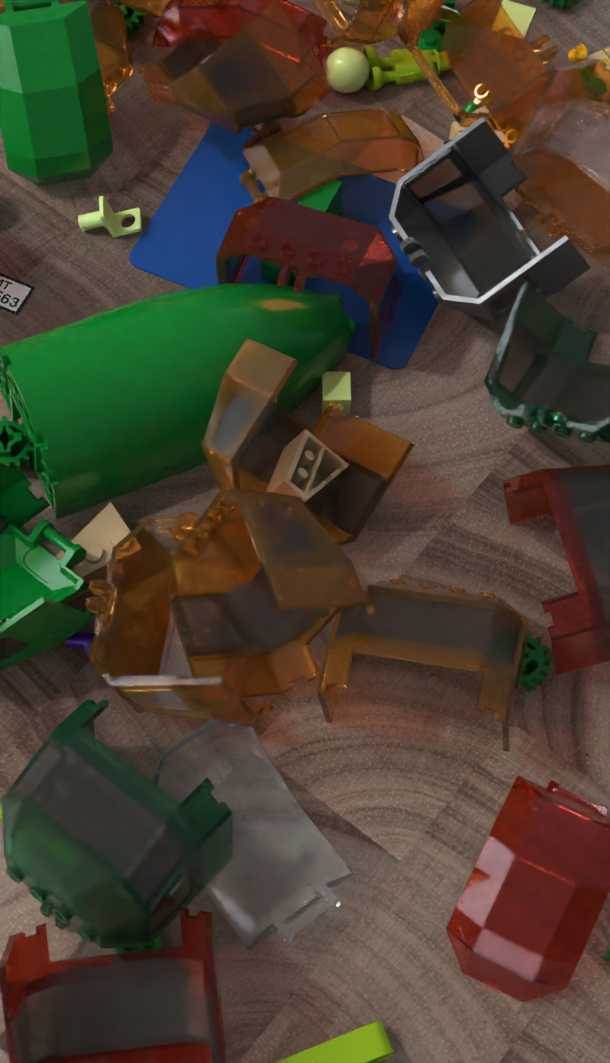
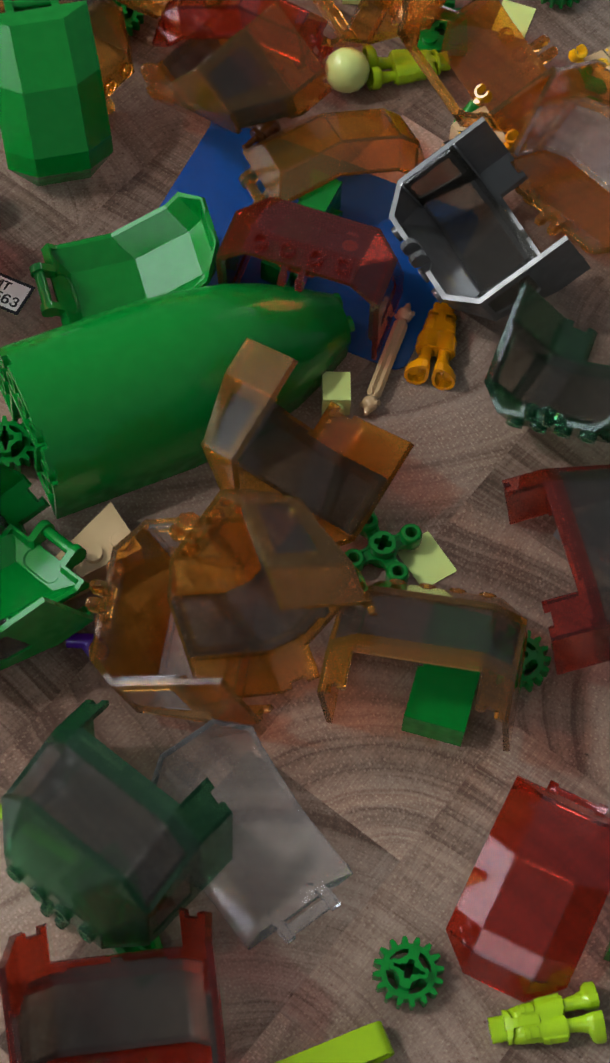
(110, 220): yellowish green bracket -> none
(146, 258): none -> green windscreen
(305, 467): tan wedge -> none
(387, 359): none -> tan wheel
(408, 538): none -> green gear
(420, 976): none -> green gear
(428, 561): none -> yellowish green sticker
(435, 340): none -> light orange piece
(440, 703): none -> green brick
(545, 1020): none -> lime piece

